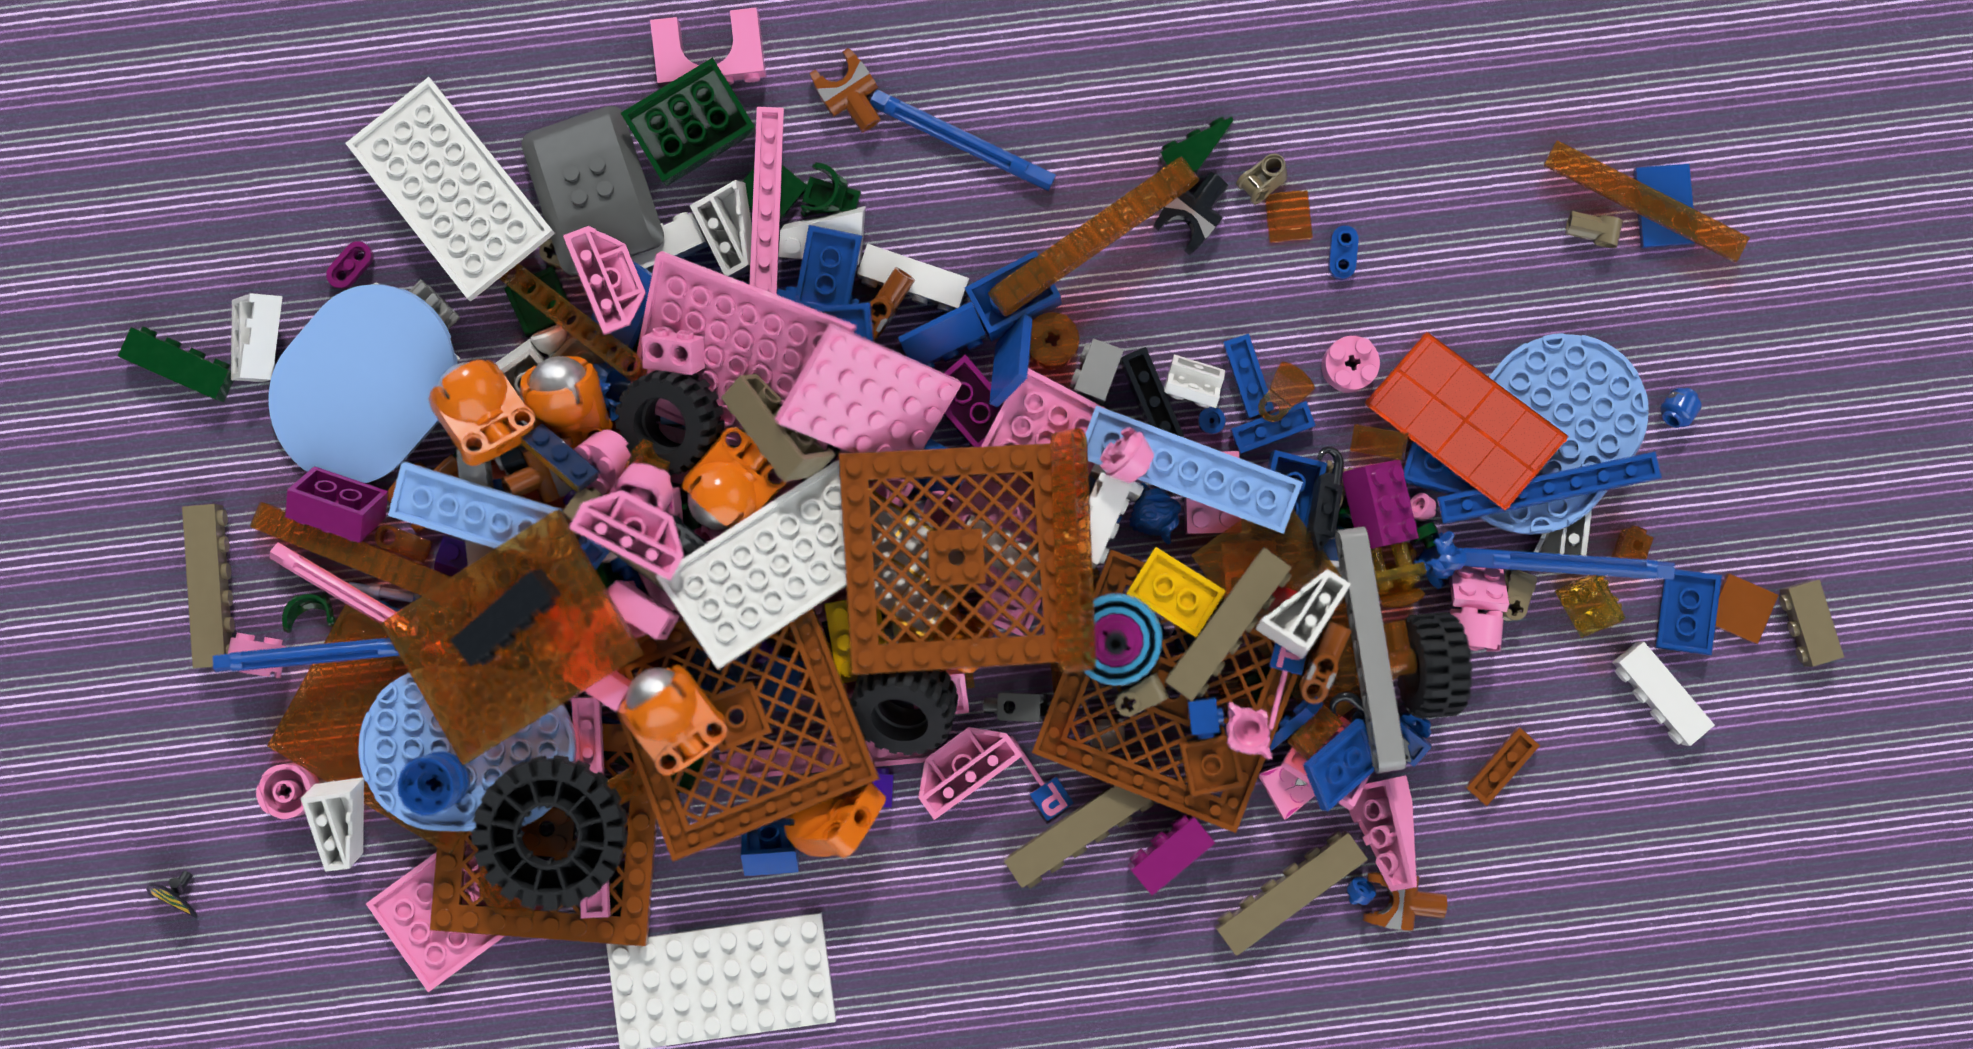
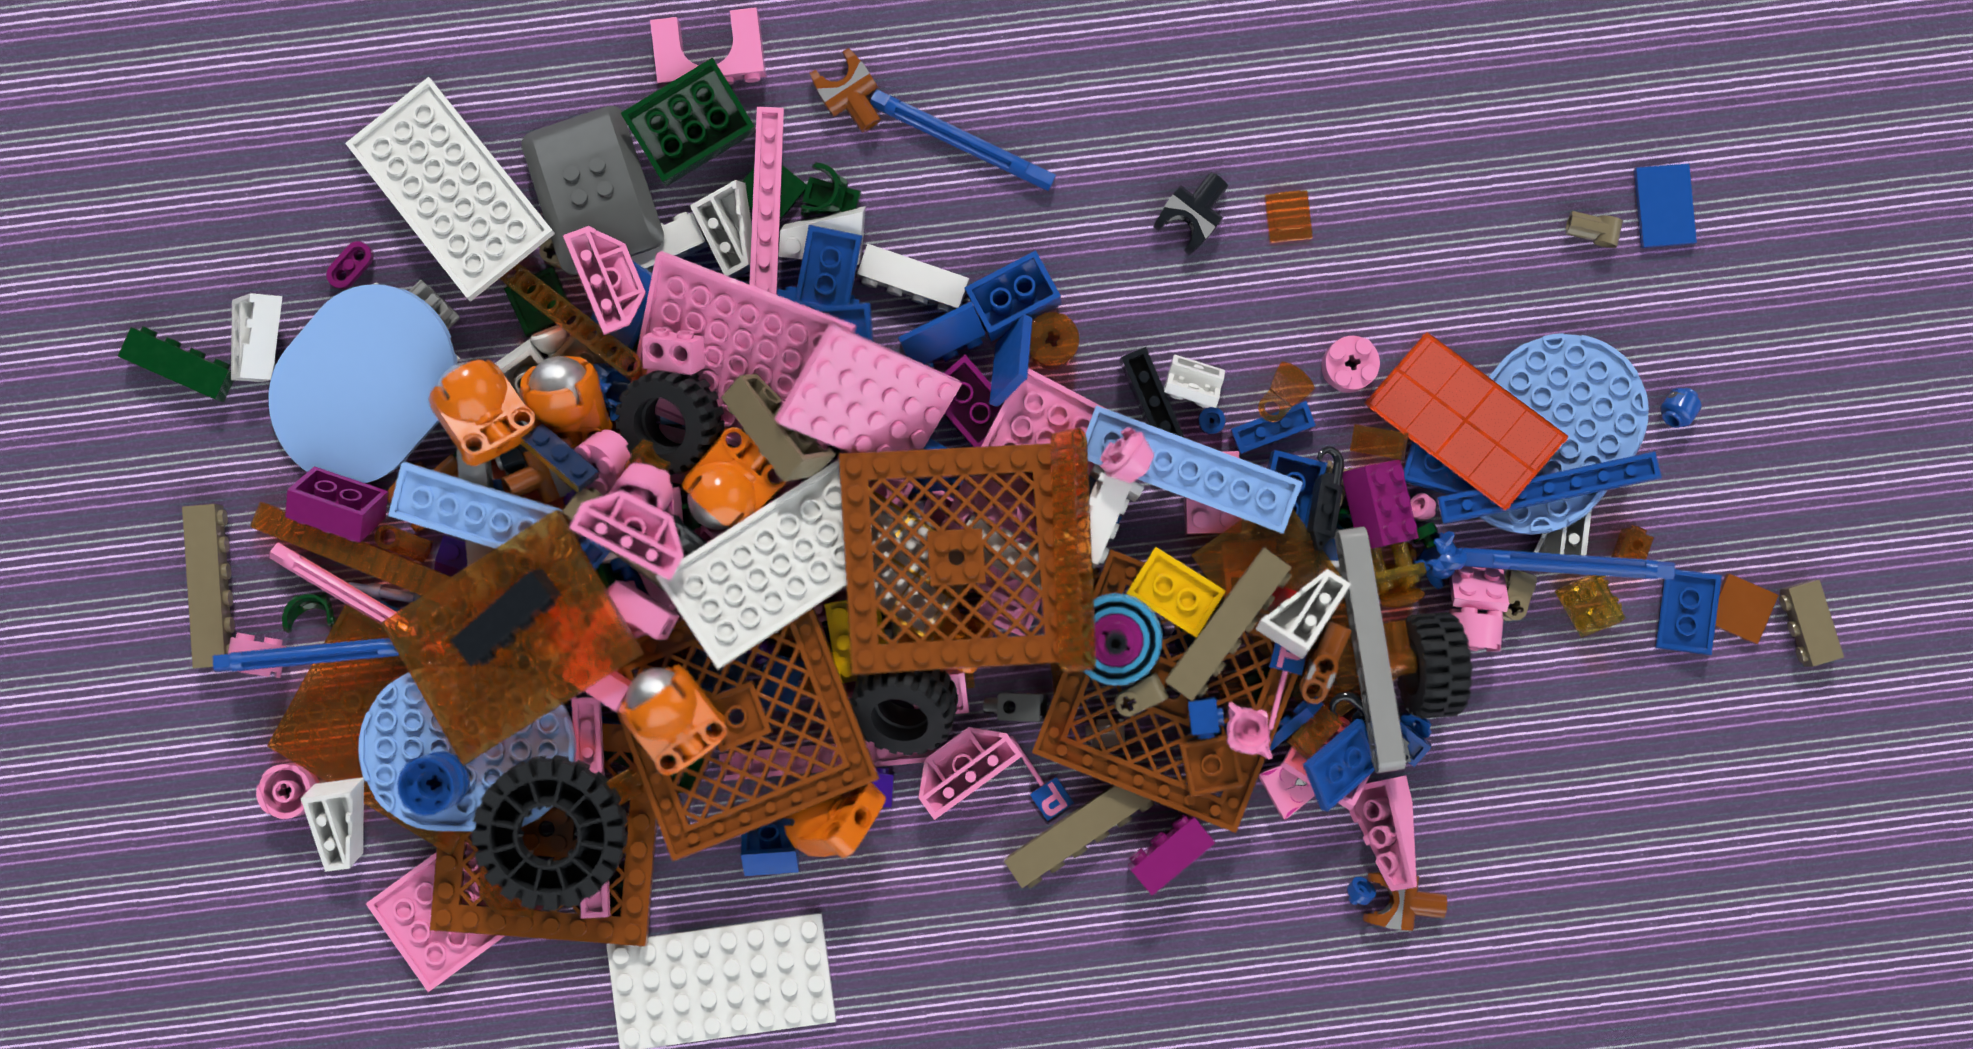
(172, 896): black shield -> none
(891, 296): dark orange connector -> none
(1093, 236): clear orange beam -> none
(1097, 371): light grey brick -> none
(1155, 513): blue hair -> none
(1197, 145): dark green slope -> none
(1247, 374): blue plate -> none
(1259, 181): dark tan piece -> none
(1290, 892): dark tan brick -> none
(1343, 252): blue plate -> none
(1502, 766): dark orange plate -> none
(1646, 201): clear orange plate -> none
(1663, 694): white brick -> none

